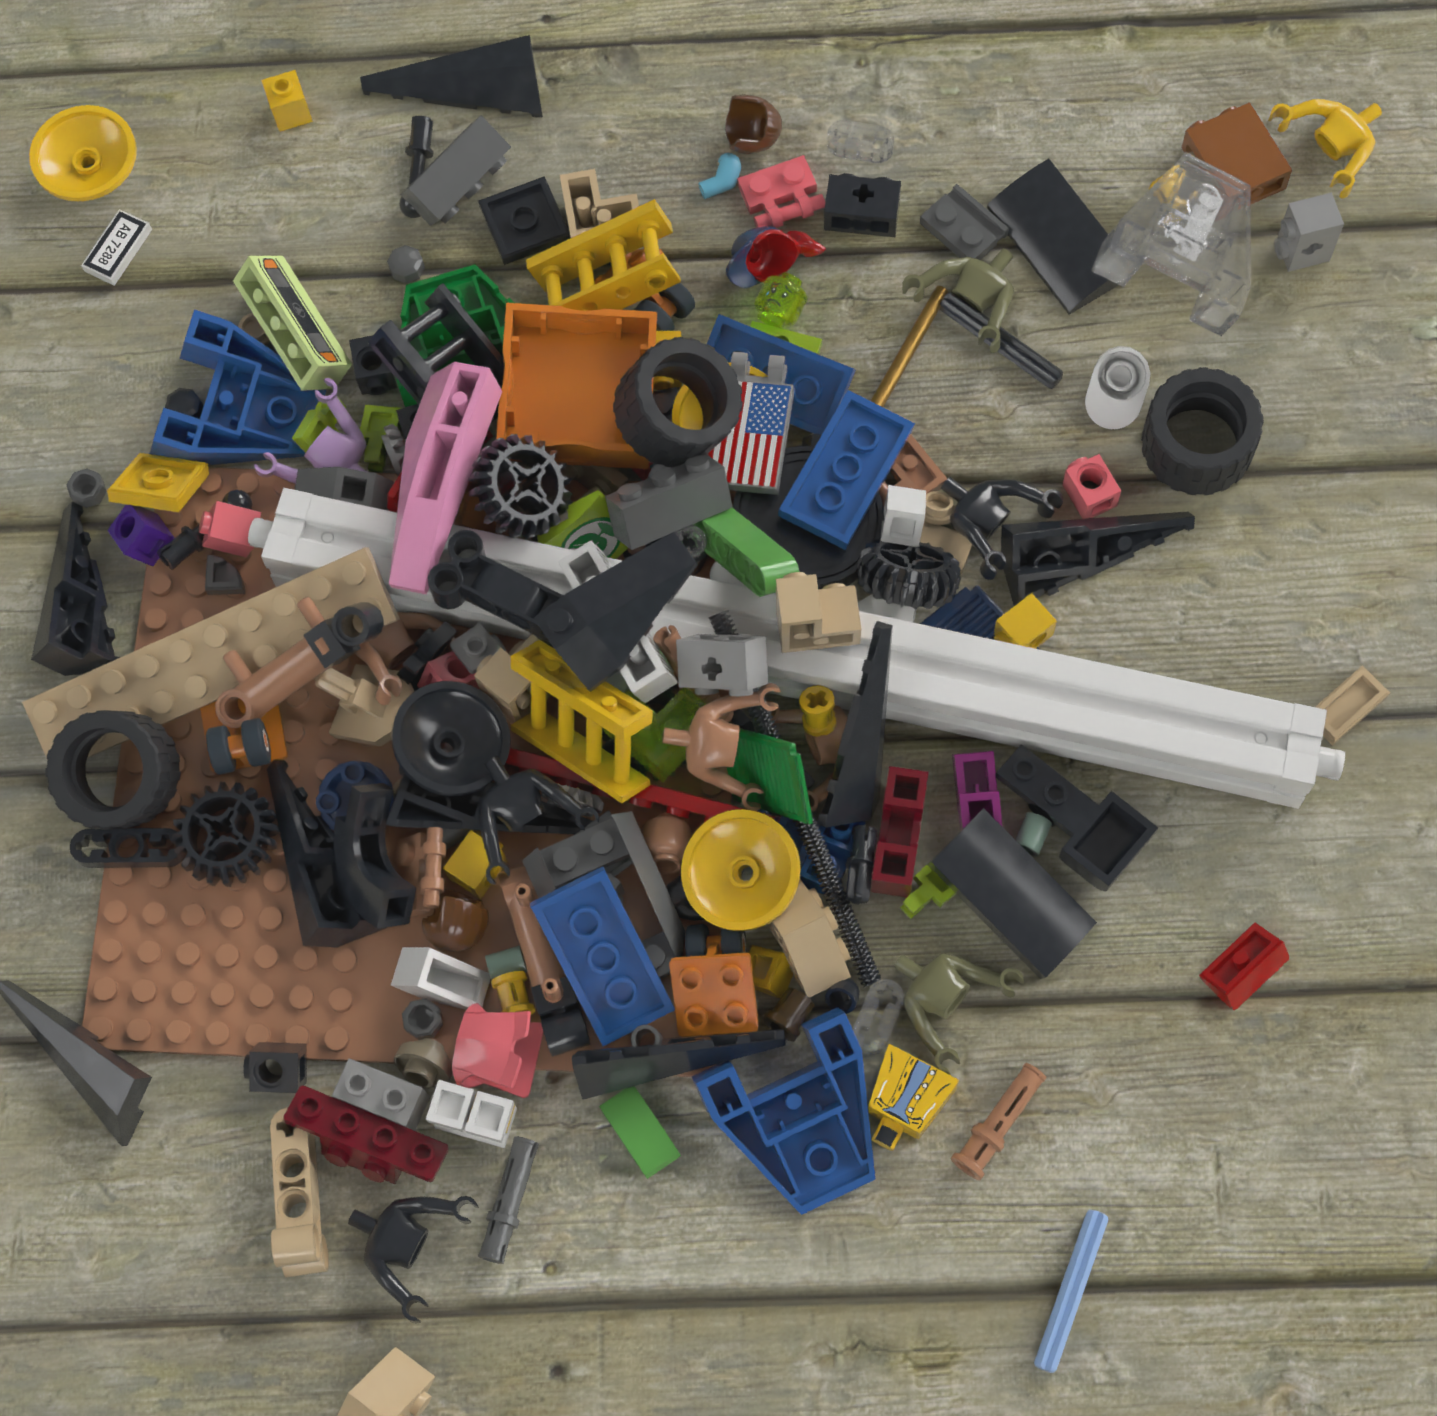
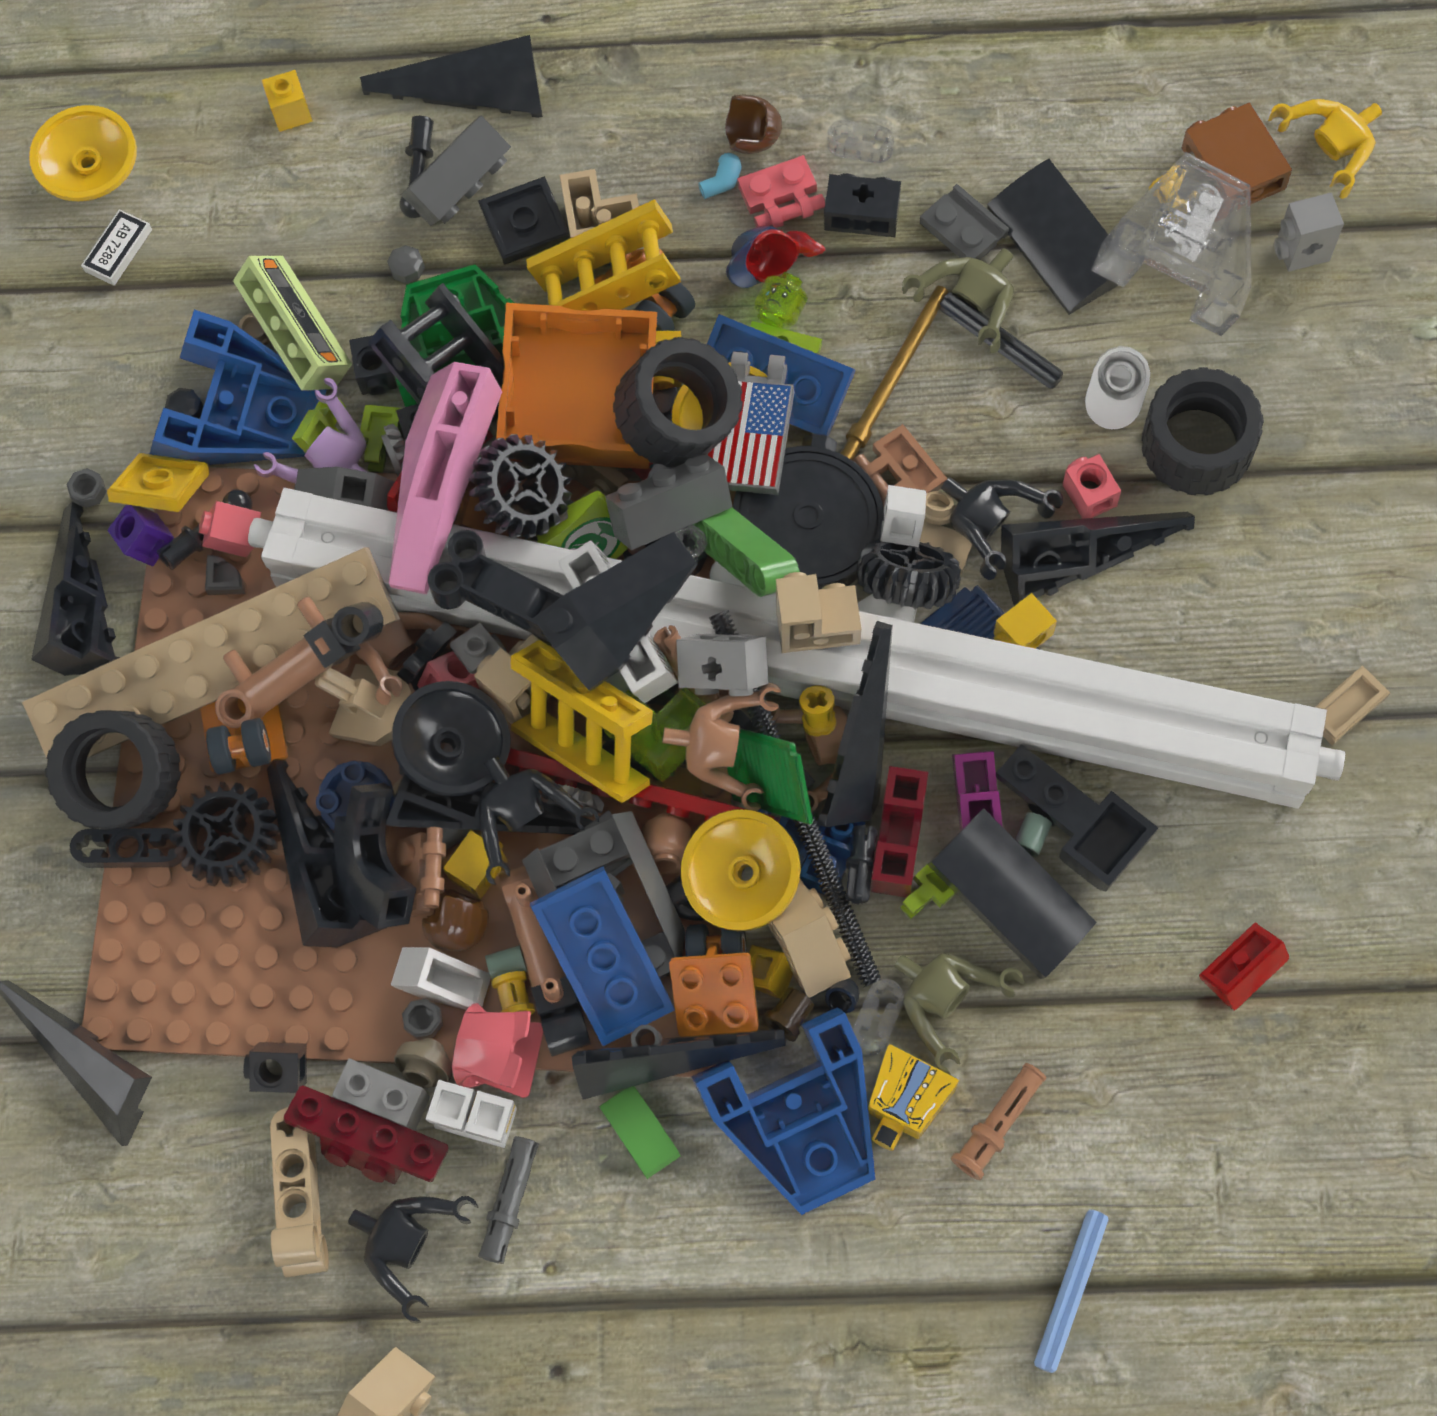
(846, 469): blue plate -> none

